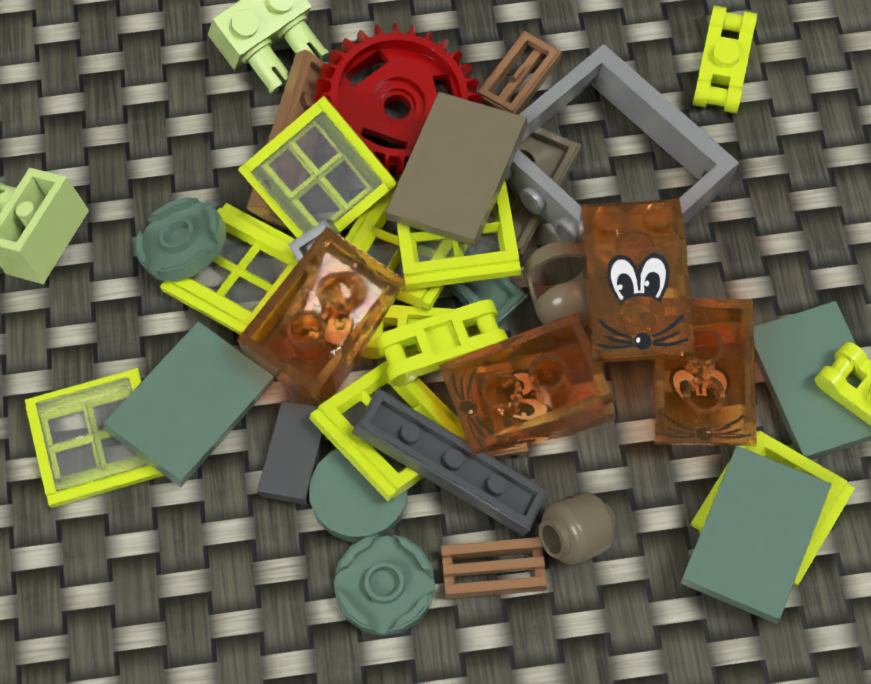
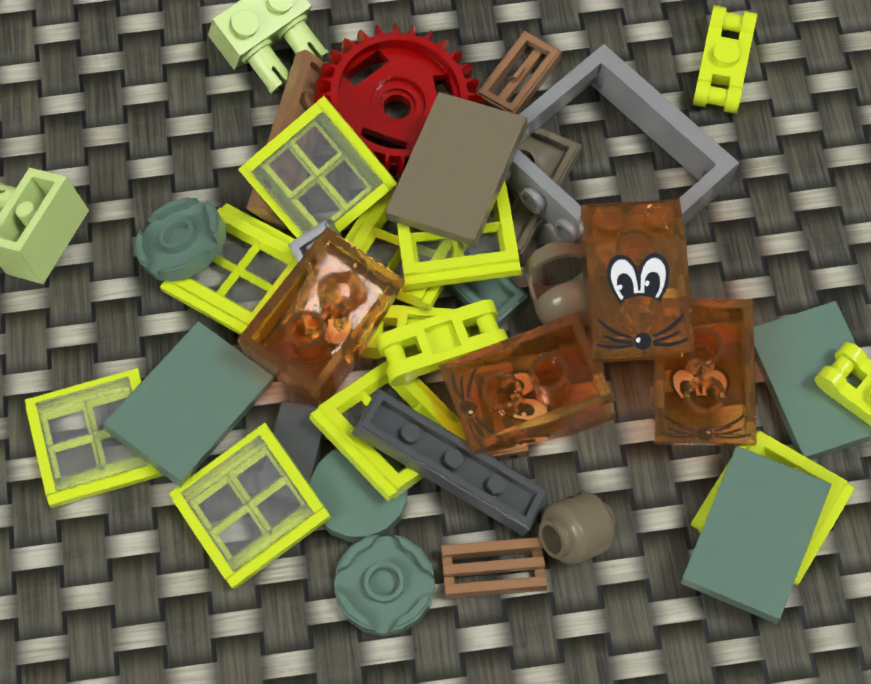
(250, 506): none -> clear piece

